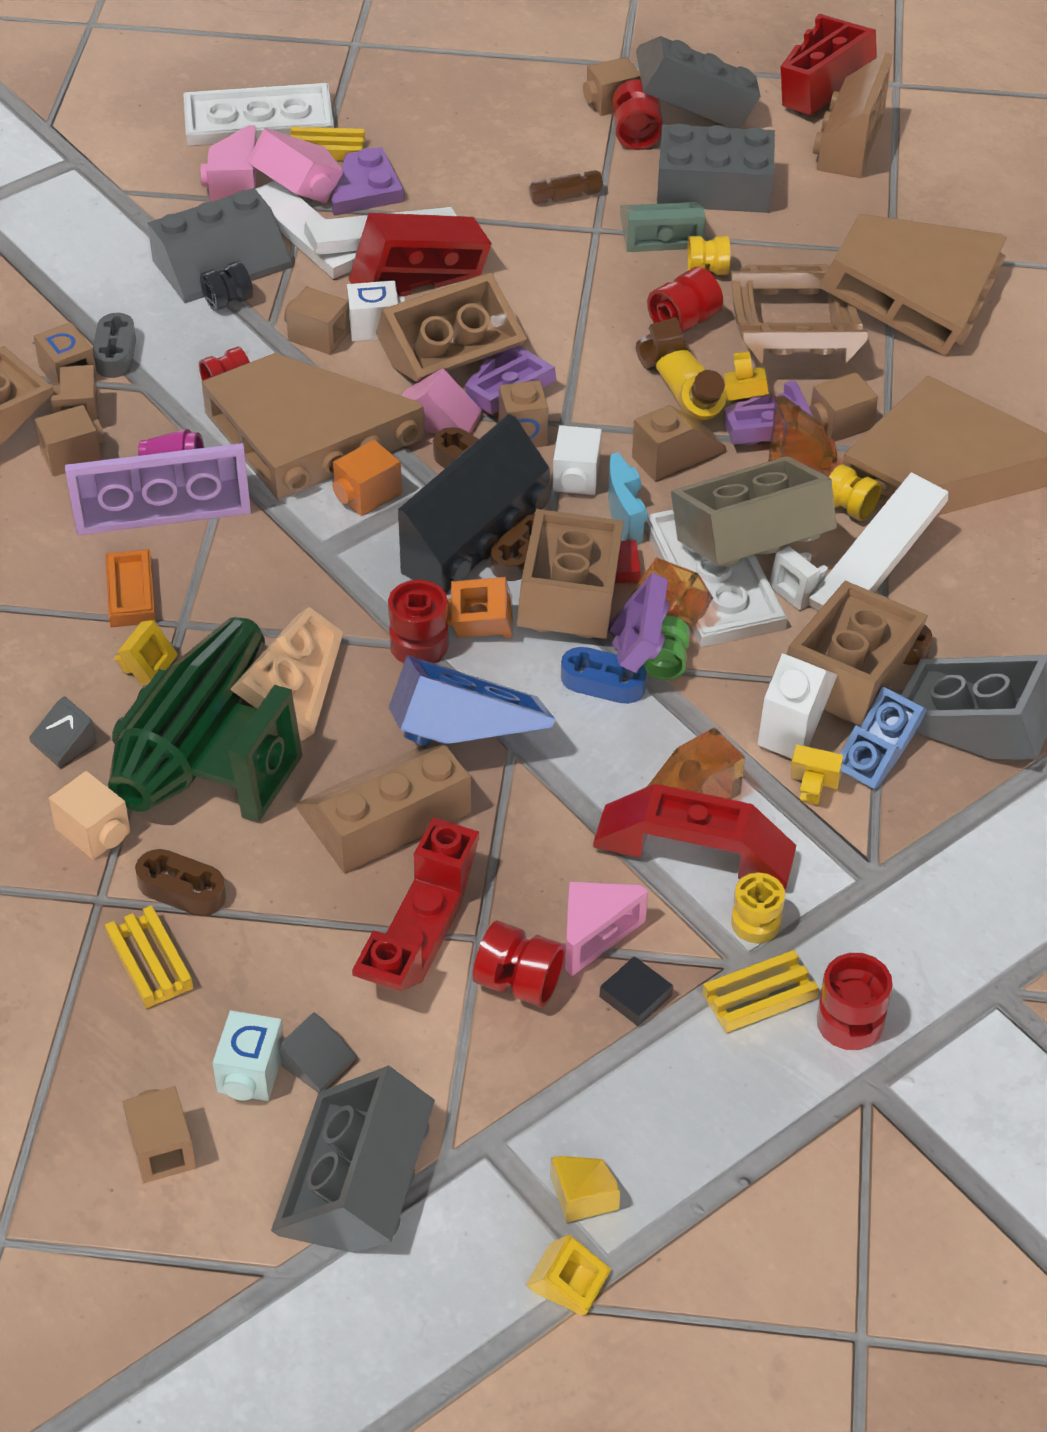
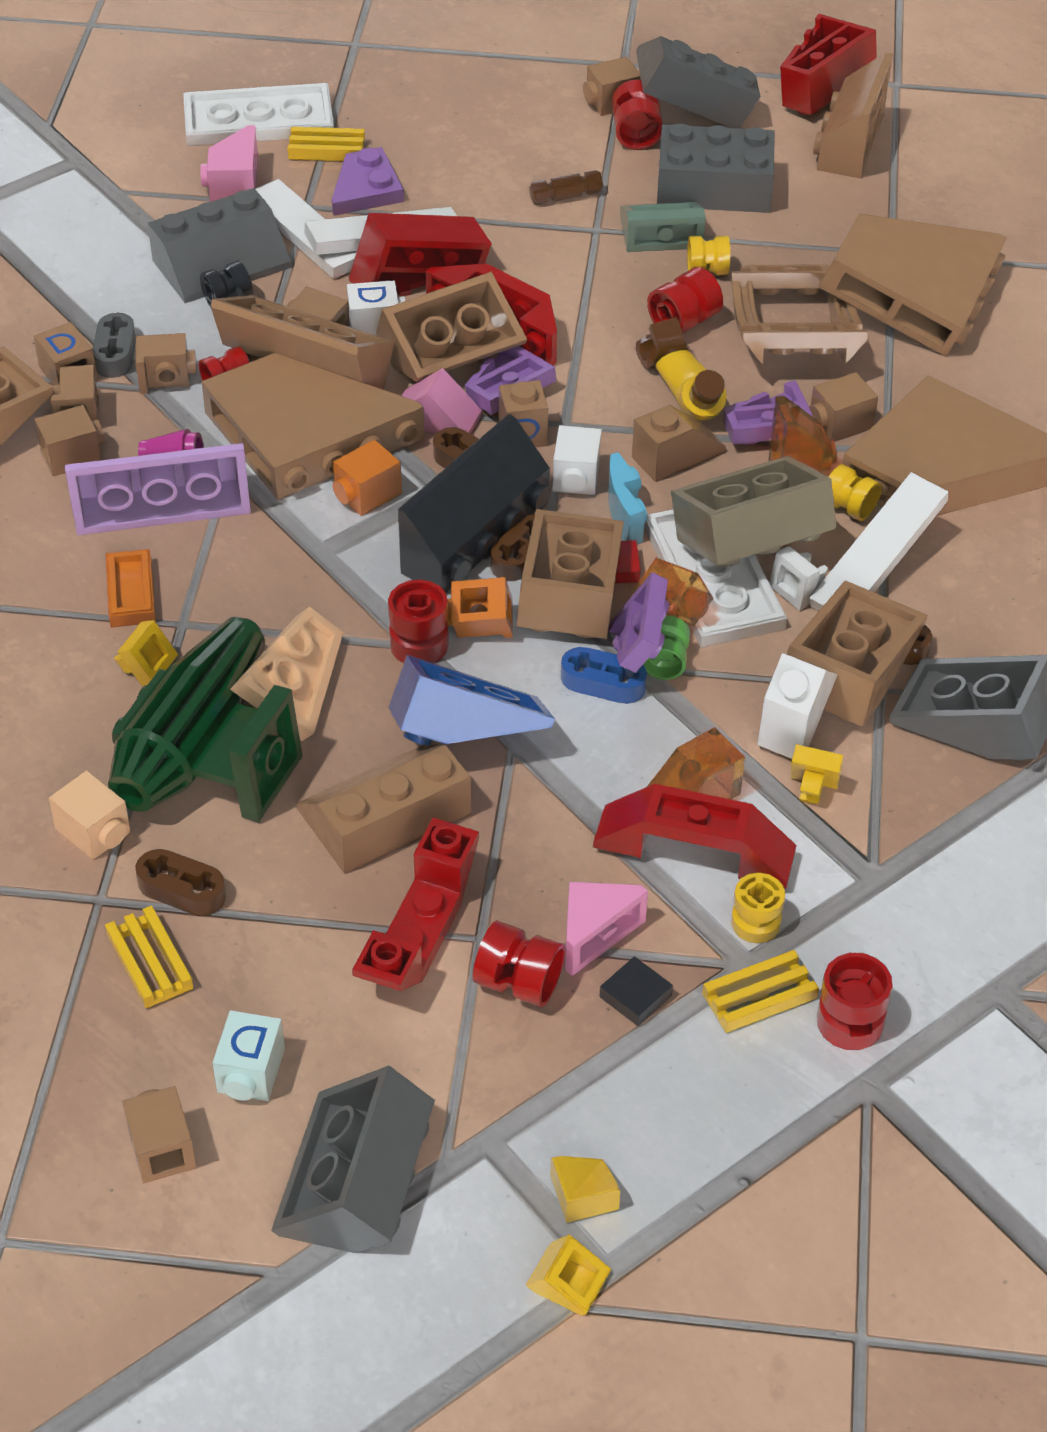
(64, 732): dark grey slope -> none
(164, 361): none -> medium nougat brick
(271, 328): none -> medium nougat slope
(296, 164): bright pink slope -> none
(316, 1053): dark grey slope -> none
(529, 304): none -> red slope
(745, 380): yellow tile -> none
(881, 738): medium blue slope -> none

